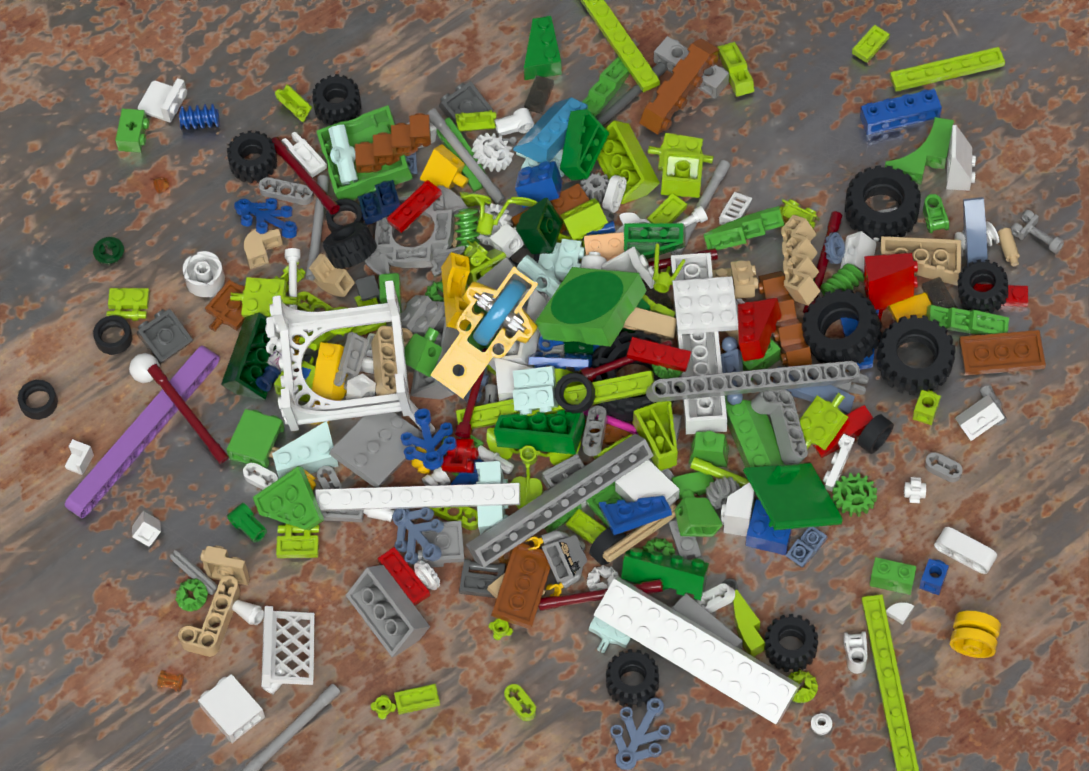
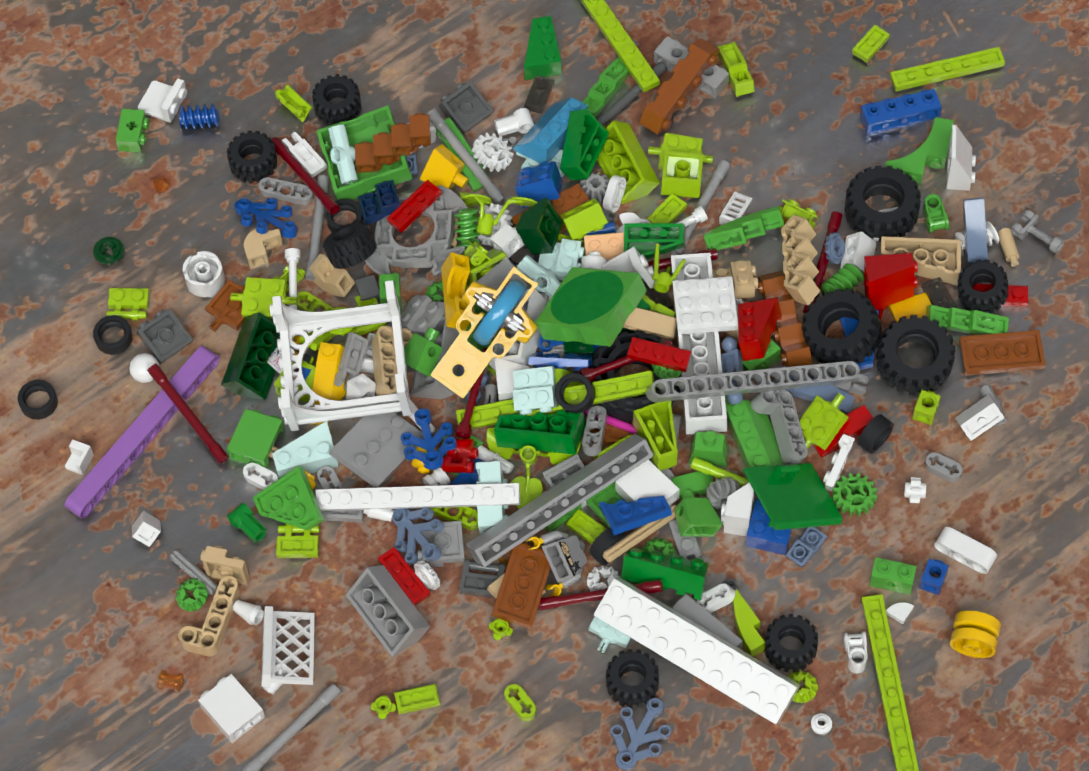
(268, 378): dark blue bush -> none
(272, 334): white plate -> none
(475, 120): lime hinge -> none

